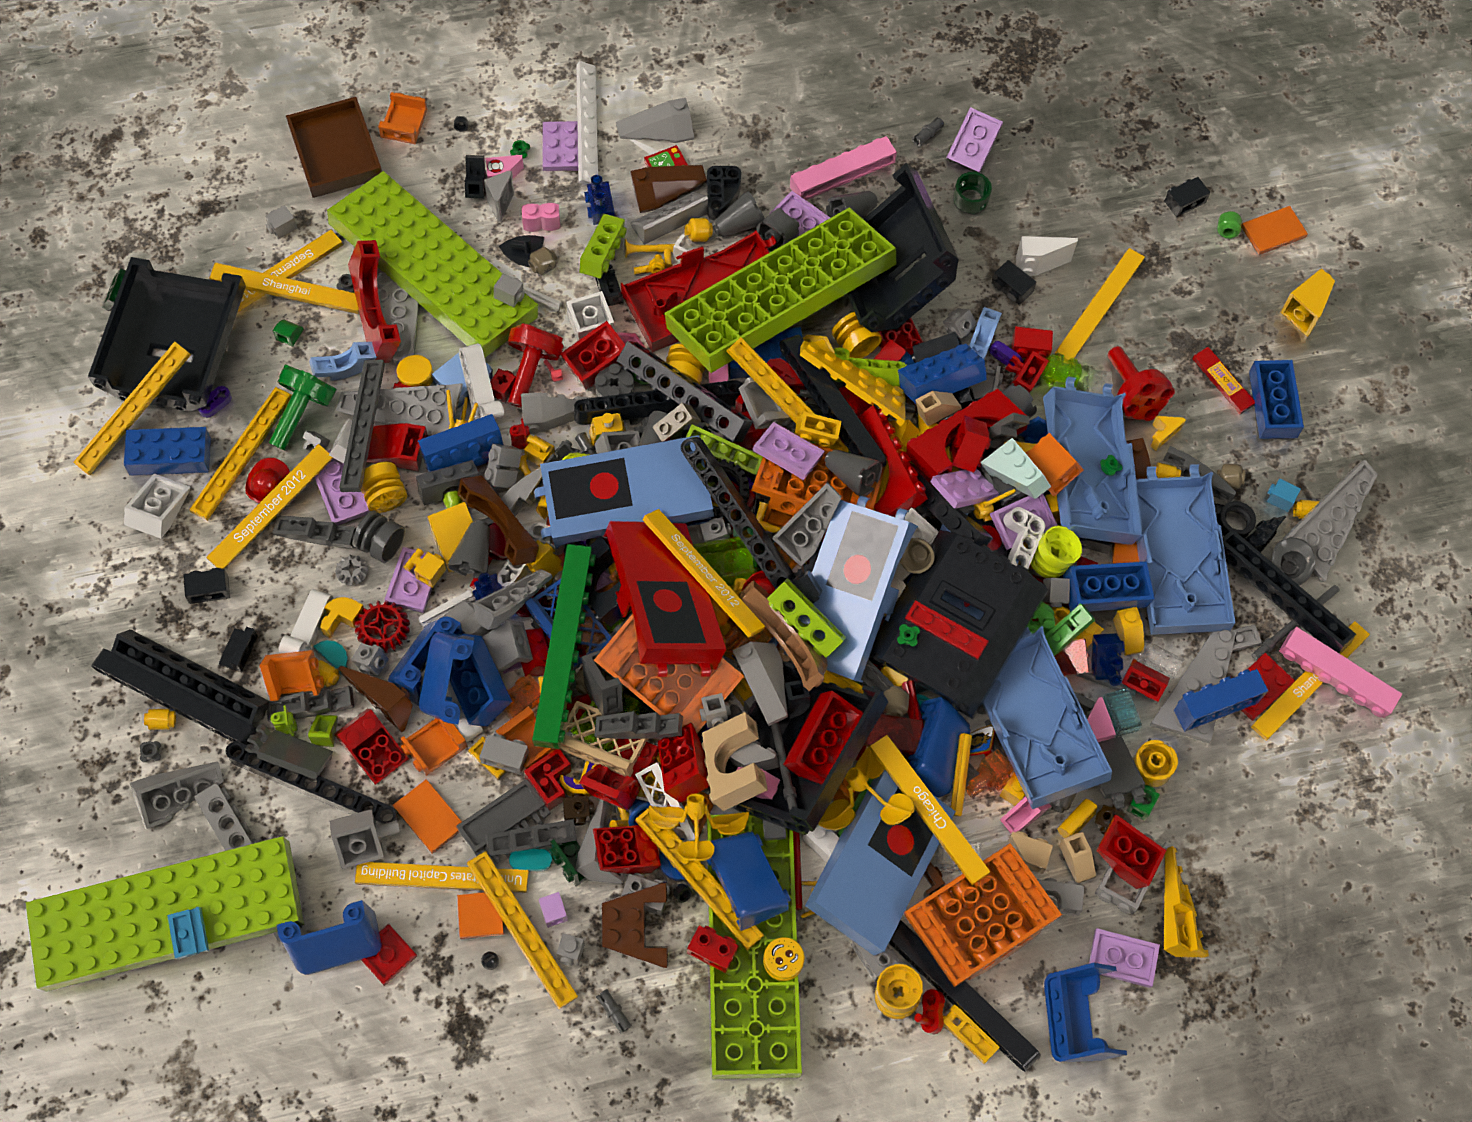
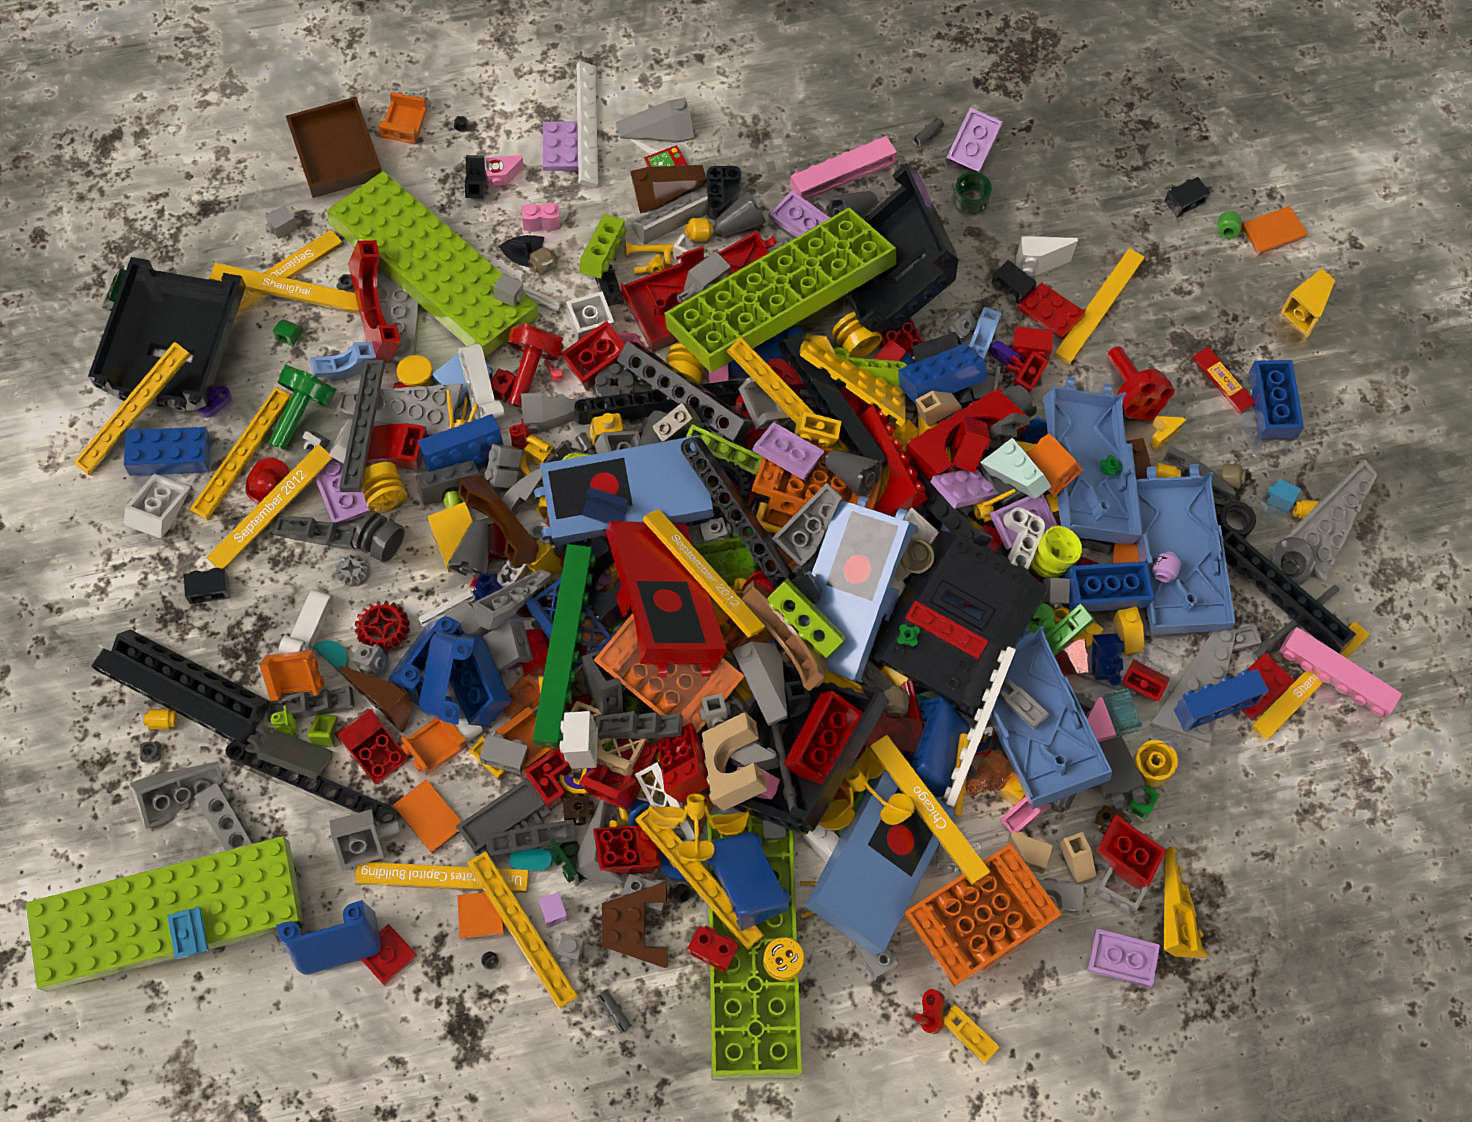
(238, 649): black panel -> none
(329, 673): yellow brick -> none
(338, 611): yellow brick -> none
(405, 588): lavender plate -> none
(427, 569): yellow brick -> none
(499, 193): light grey slope -> none
(520, 145): green plate -> none
(579, 739): none -> white brick
(599, 199): clear blue brick -> none
(604, 506): none -> dark blue panel
(704, 275): none -> light grey brick
(780, 226): dark grey brick -> none
(797, 871): red bar -> none
(894, 980): yellow wheel -> none
(934, 878): reddish brown bracket -> none
(974, 735): none -> white plate
(1009, 1040): black beam -> none
(1023, 705): none -> light grey hinge
(1051, 310): none -> red plate
(1058, 370): clear neon green piece -> none
(1070, 1014): blue windscreen -> none
(1078, 818): yellow brick -> none
(1166, 567): none -> lavender head
(1264, 533): black hinge -> none

